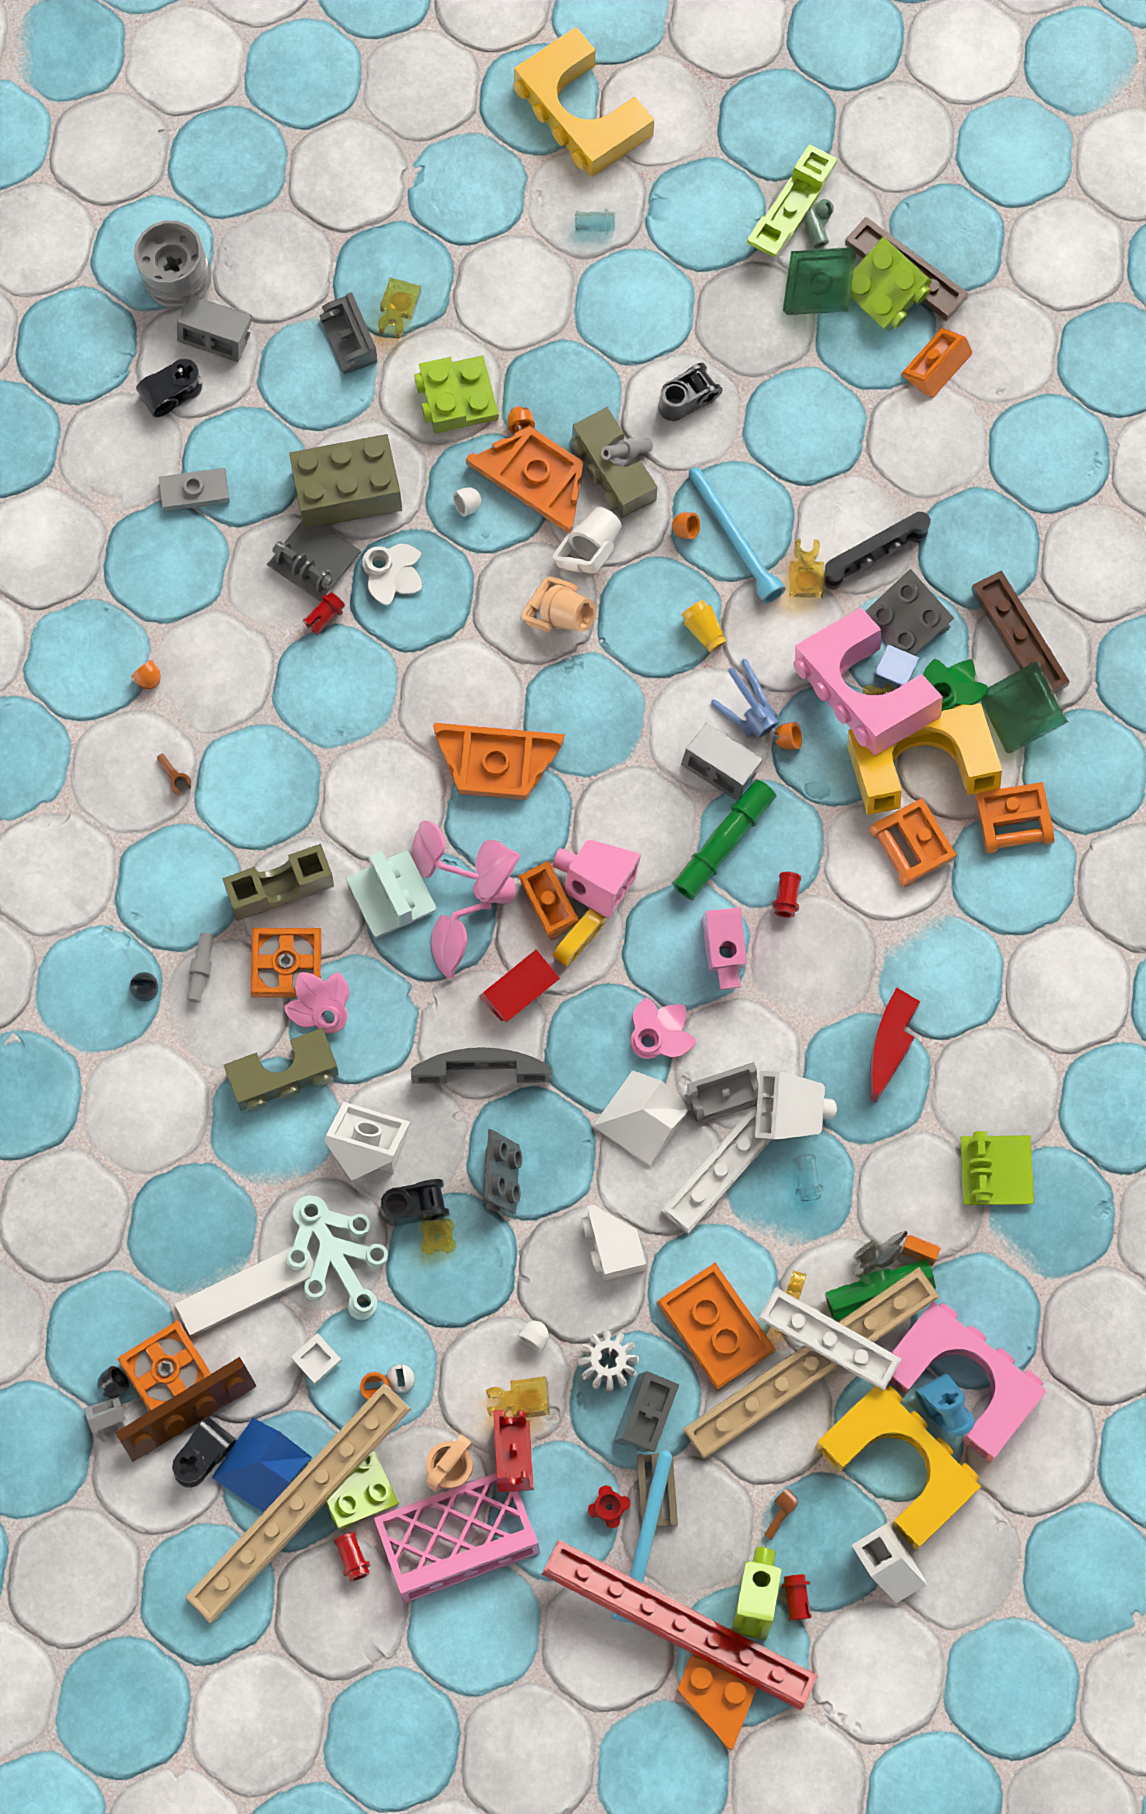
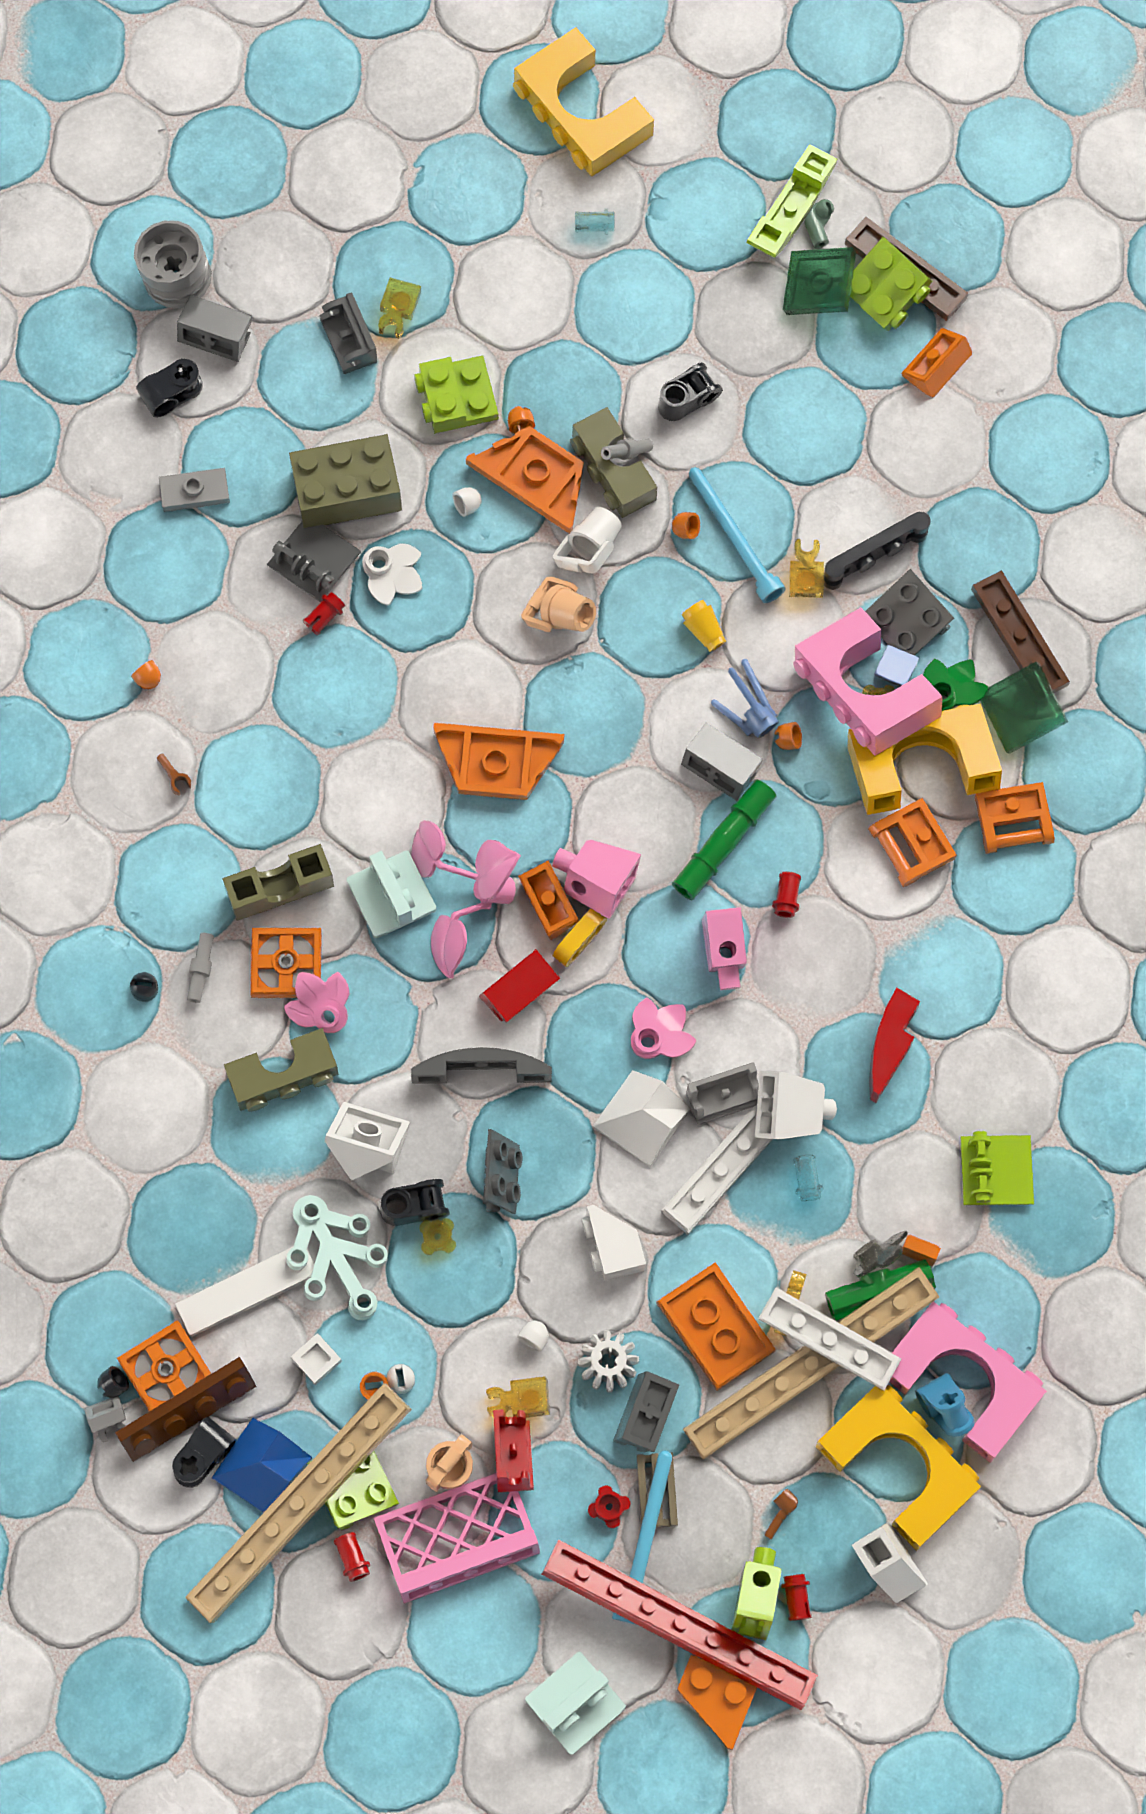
(575, 1703): none -> light aqua bracket

